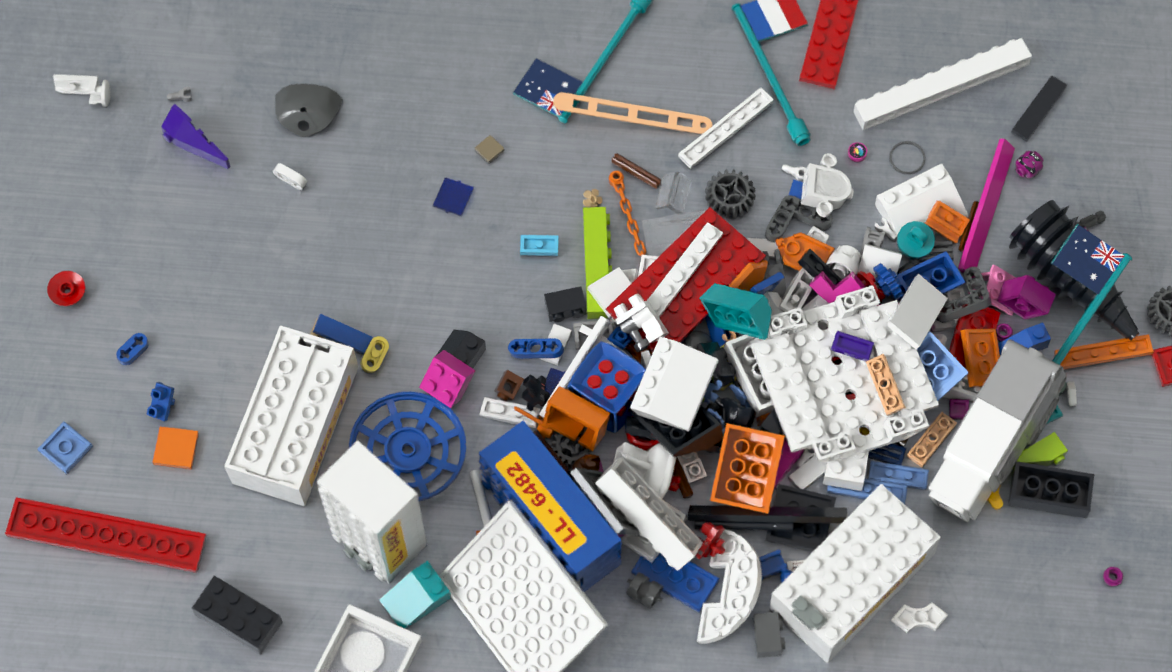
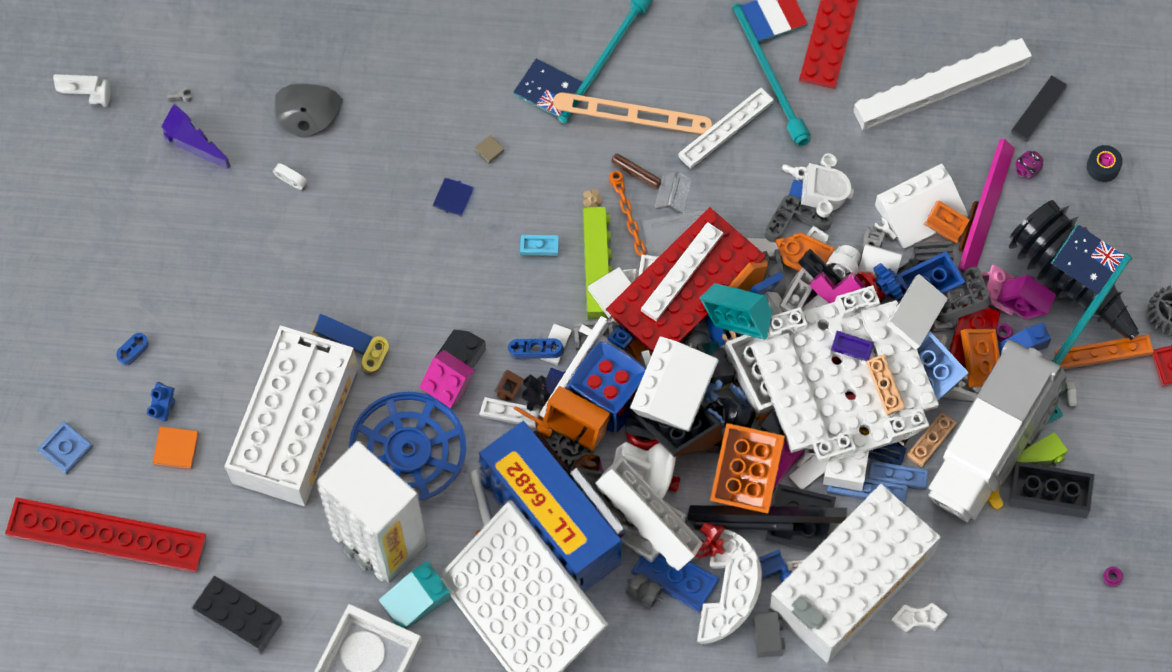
(63, 281): red dish -> none
(565, 304): black brick -> none
(638, 317): white hips -> none
(684, 485): reddish brown axle -> none
(692, 467): white slope -> none
(721, 186): dark grey gear -> none
(857, 152): tile -> none
(907, 142): dark grey piece -> none
(915, 240): teal tile -> none
(958, 408): magenta tile -> none
(1092, 220): dark grey axle -> none
(1101, 157): none -> black wheel

